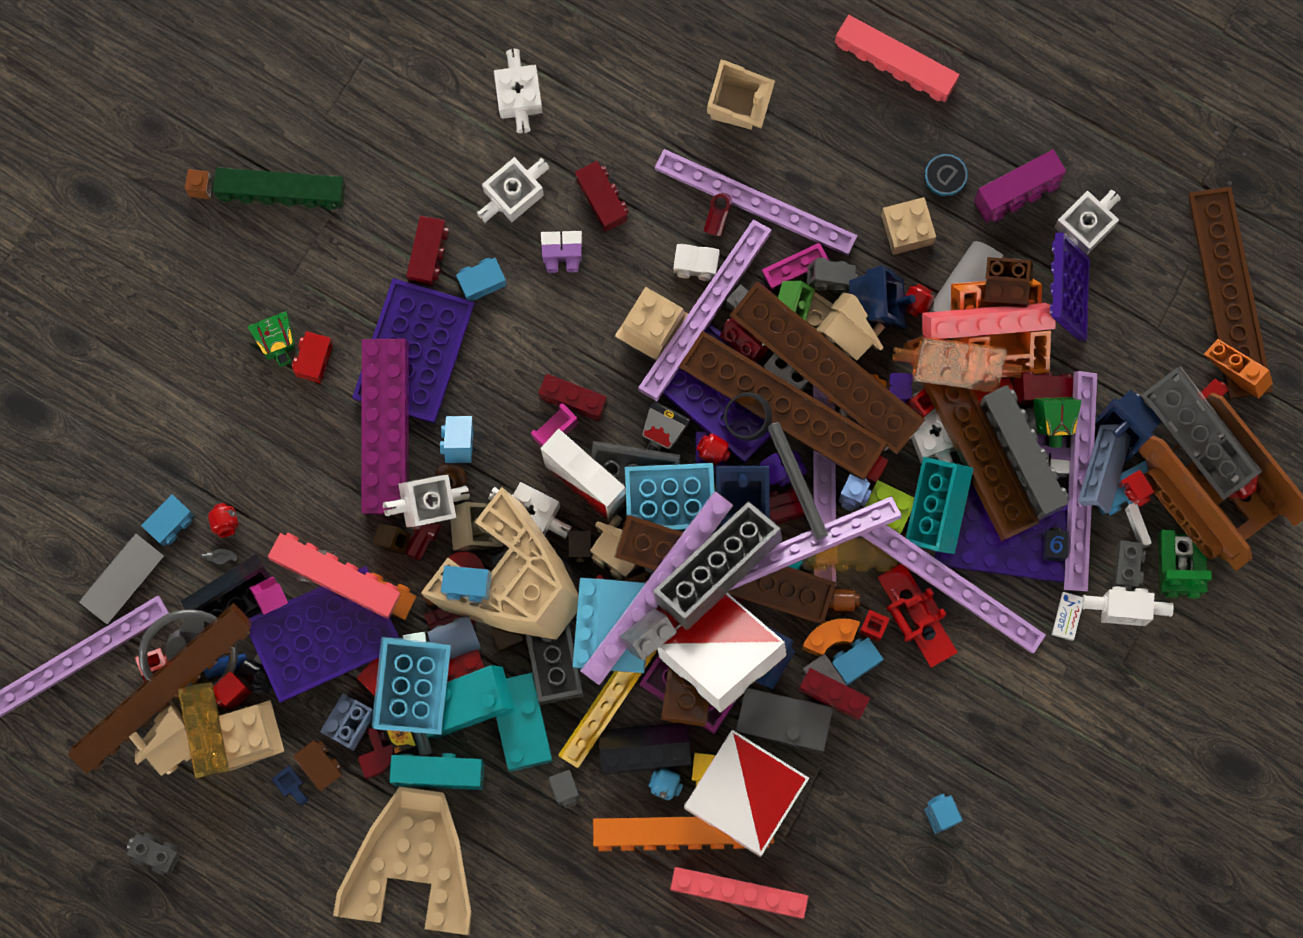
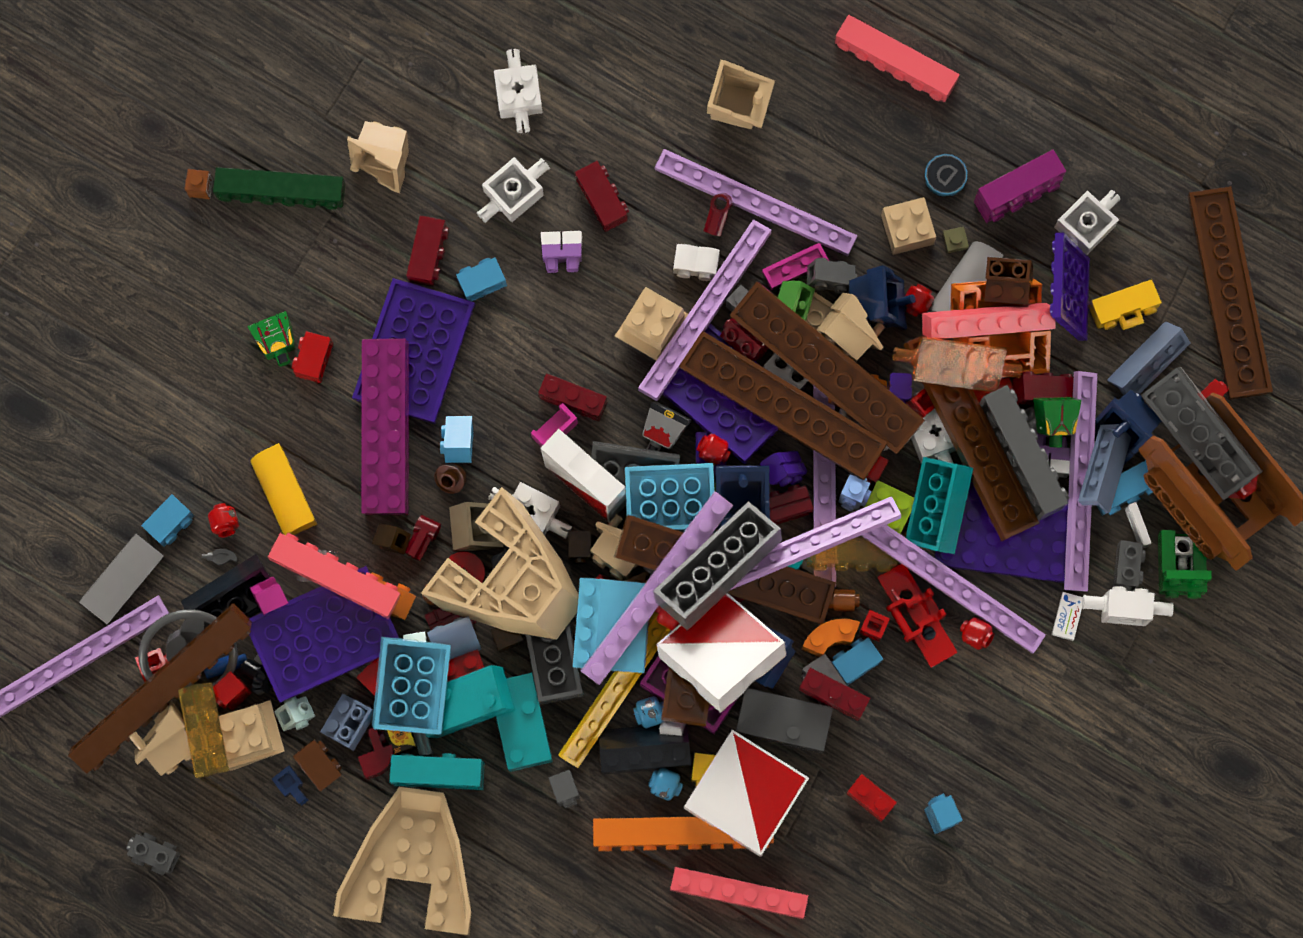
(282, 490): none -> yellow brick
(294, 713): none -> light aqua brick
(380, 153): none -> tan piece
(414, 498): white brick -> none
(466, 583): dark azure brick -> none
(648, 634): flat silver brick -> none
(649, 712): none -> dark azure head
(671, 728): none -> white tile
(768, 417): black tyre -> none
(798, 482): dark grey axle -> none
(871, 797): none -> red brick
(955, 239): none -> olive plate
(977, 633): none -> red head
(1055, 544): black brick -> none
(1123, 303): none -> yellow piece
(1137, 488): red brick -> none
(1150, 359): none -> sand blue panel
(1240, 368): orange slope -> none

